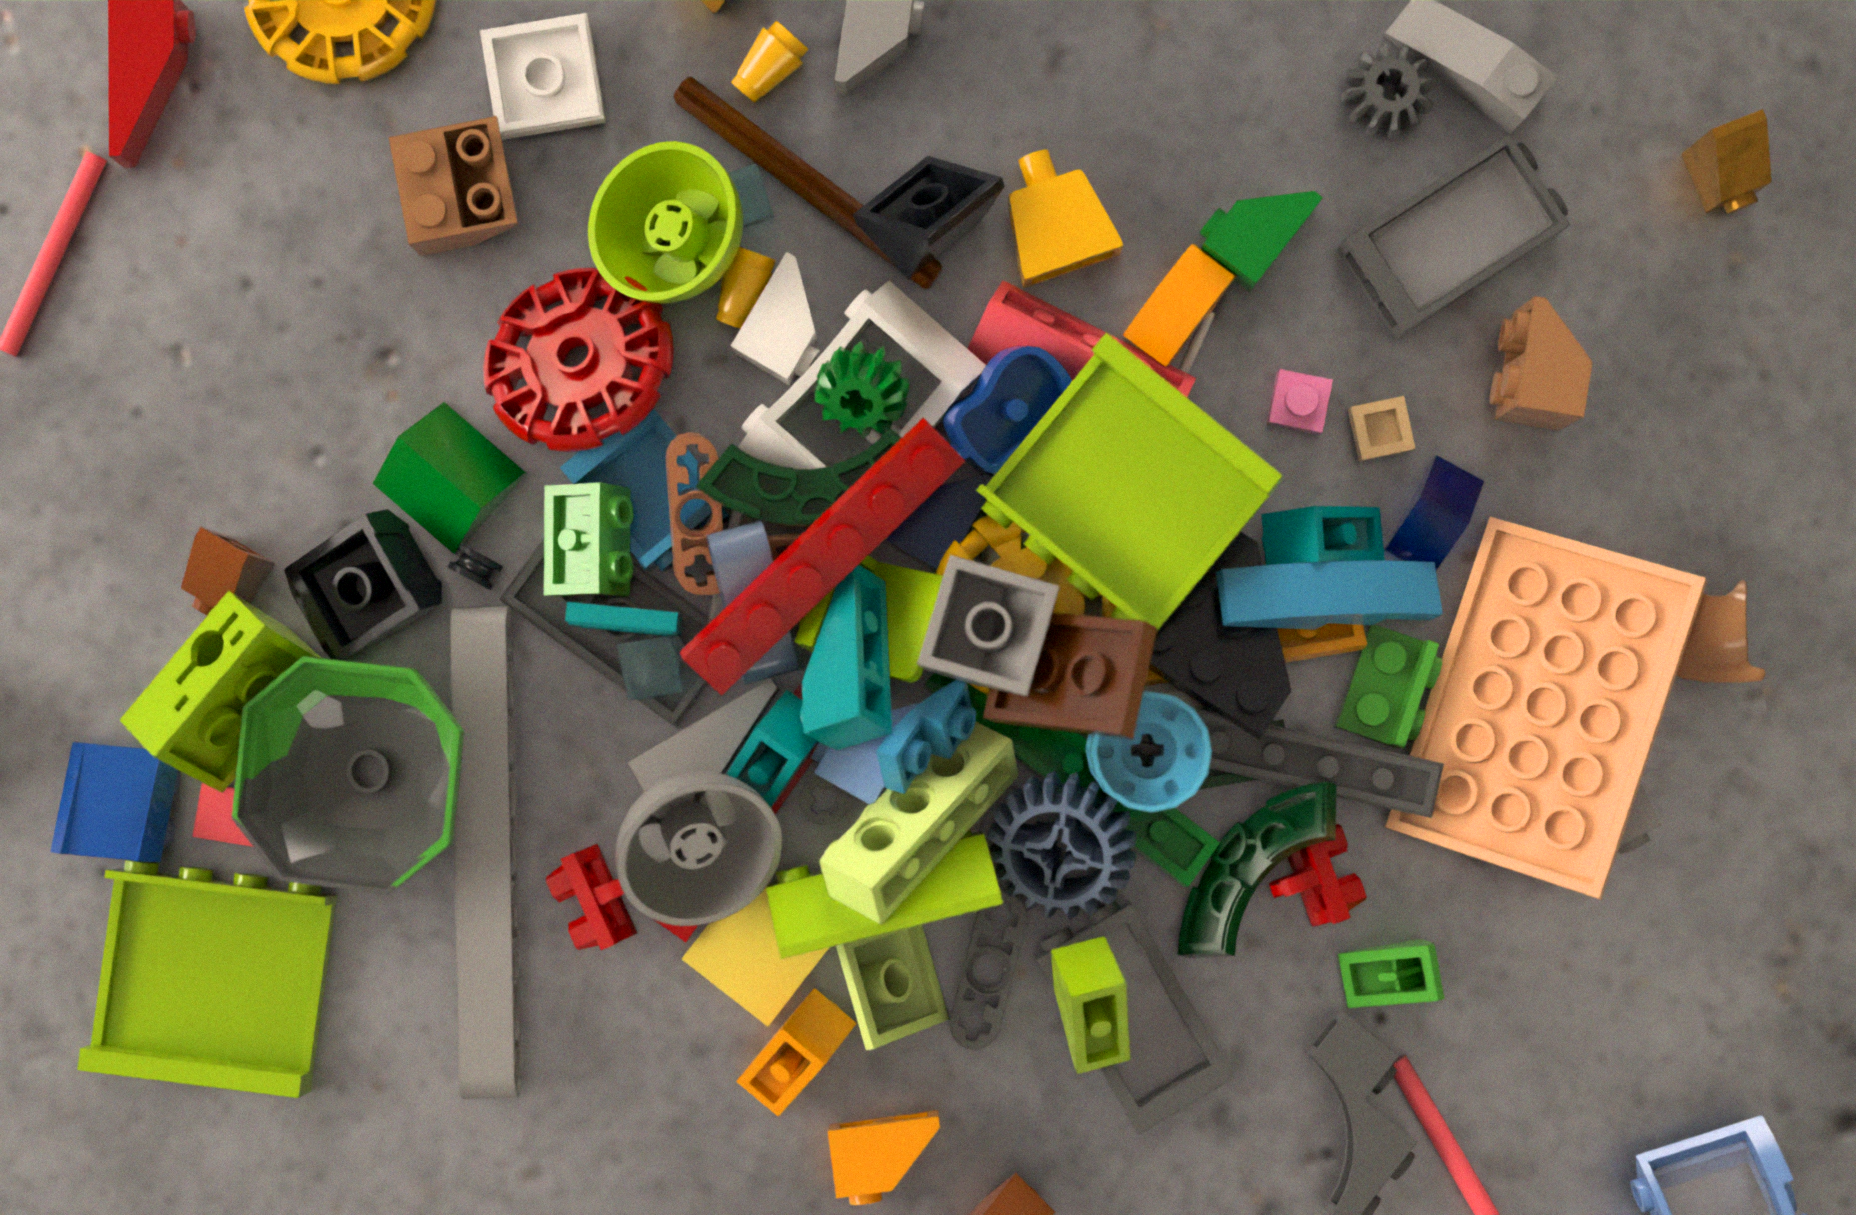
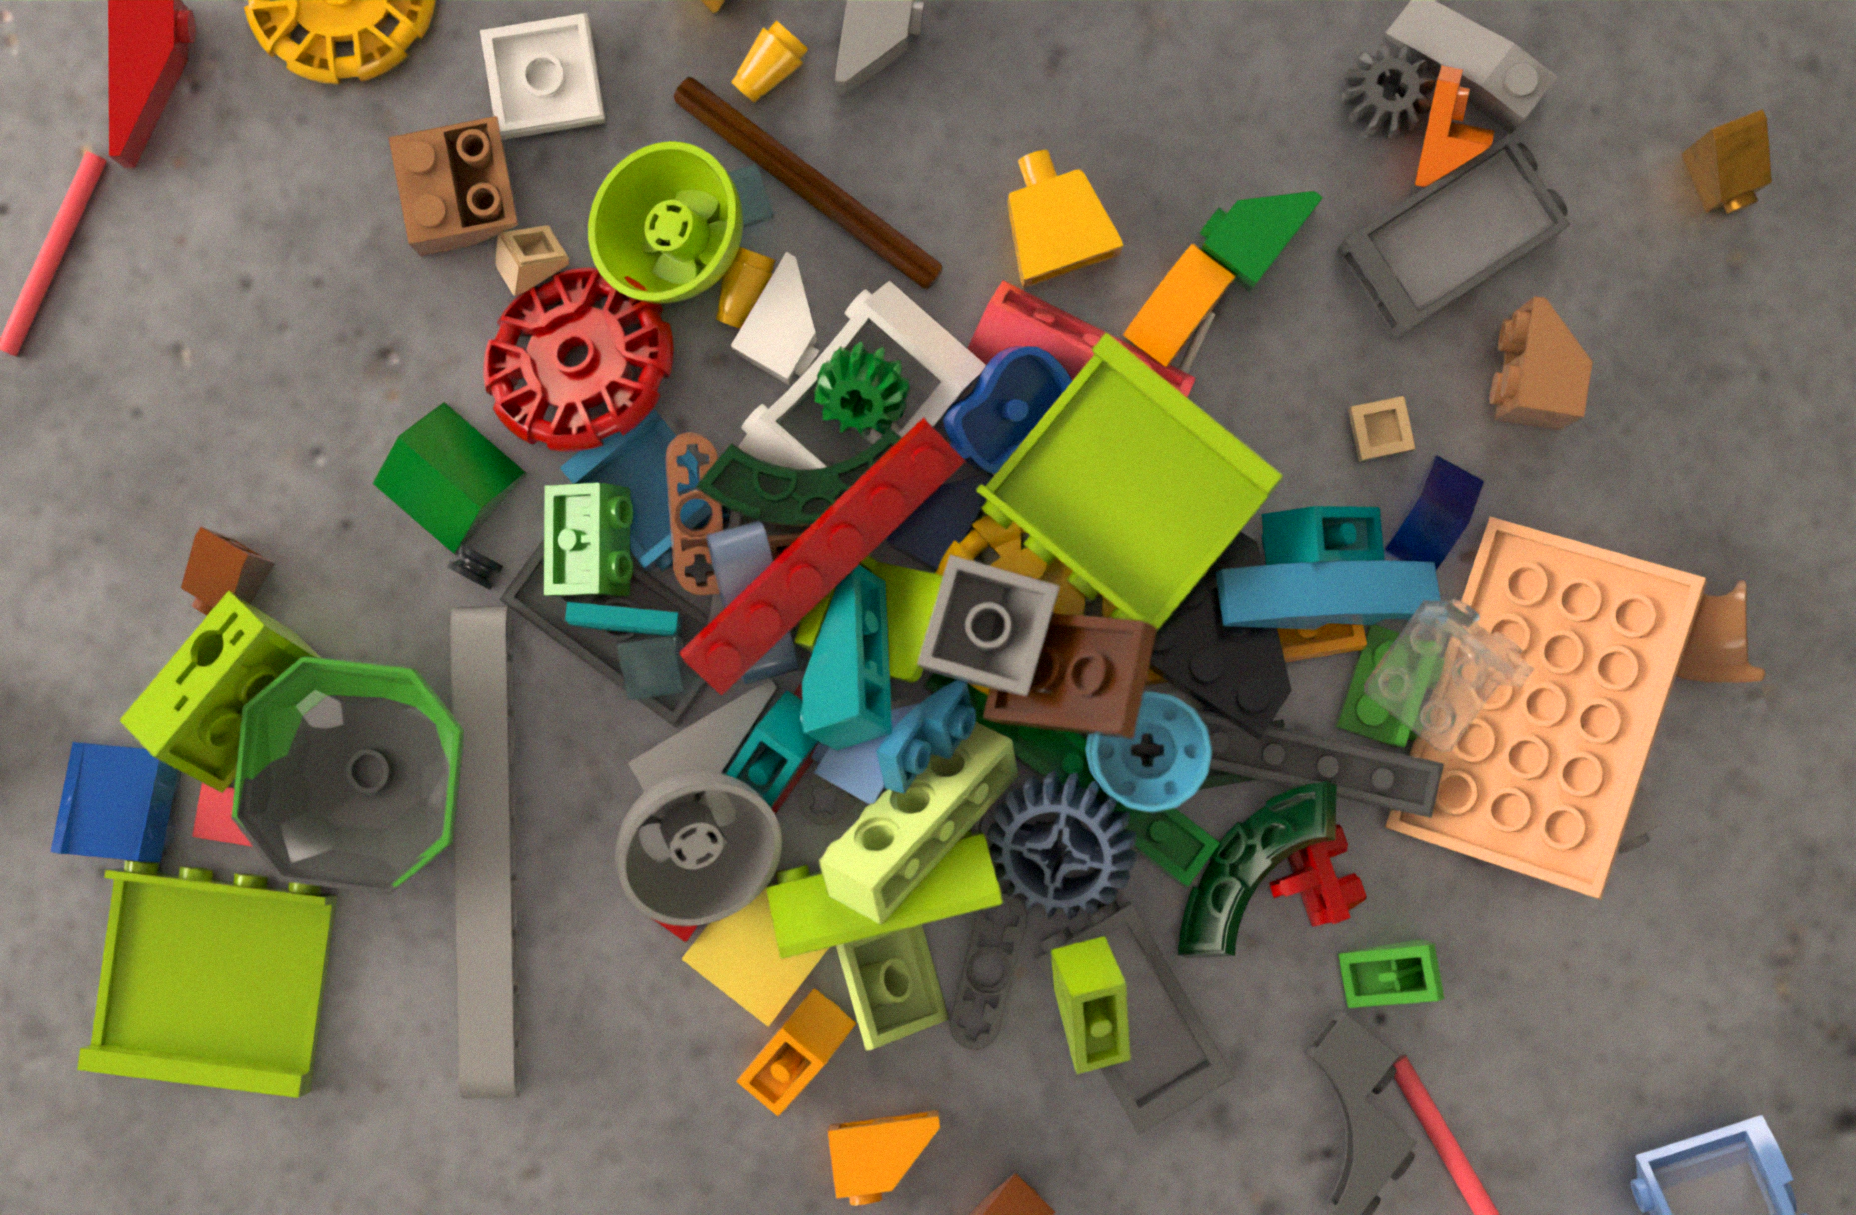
(363, 584): black slope -> none
(528, 257): none -> tan slope
(599, 895): red hips -> none
(927, 211): black slope -> none
(1299, 402): bright pink plate -> none
(1444, 671): none -> clear bracket
(1447, 142): none -> orange slope

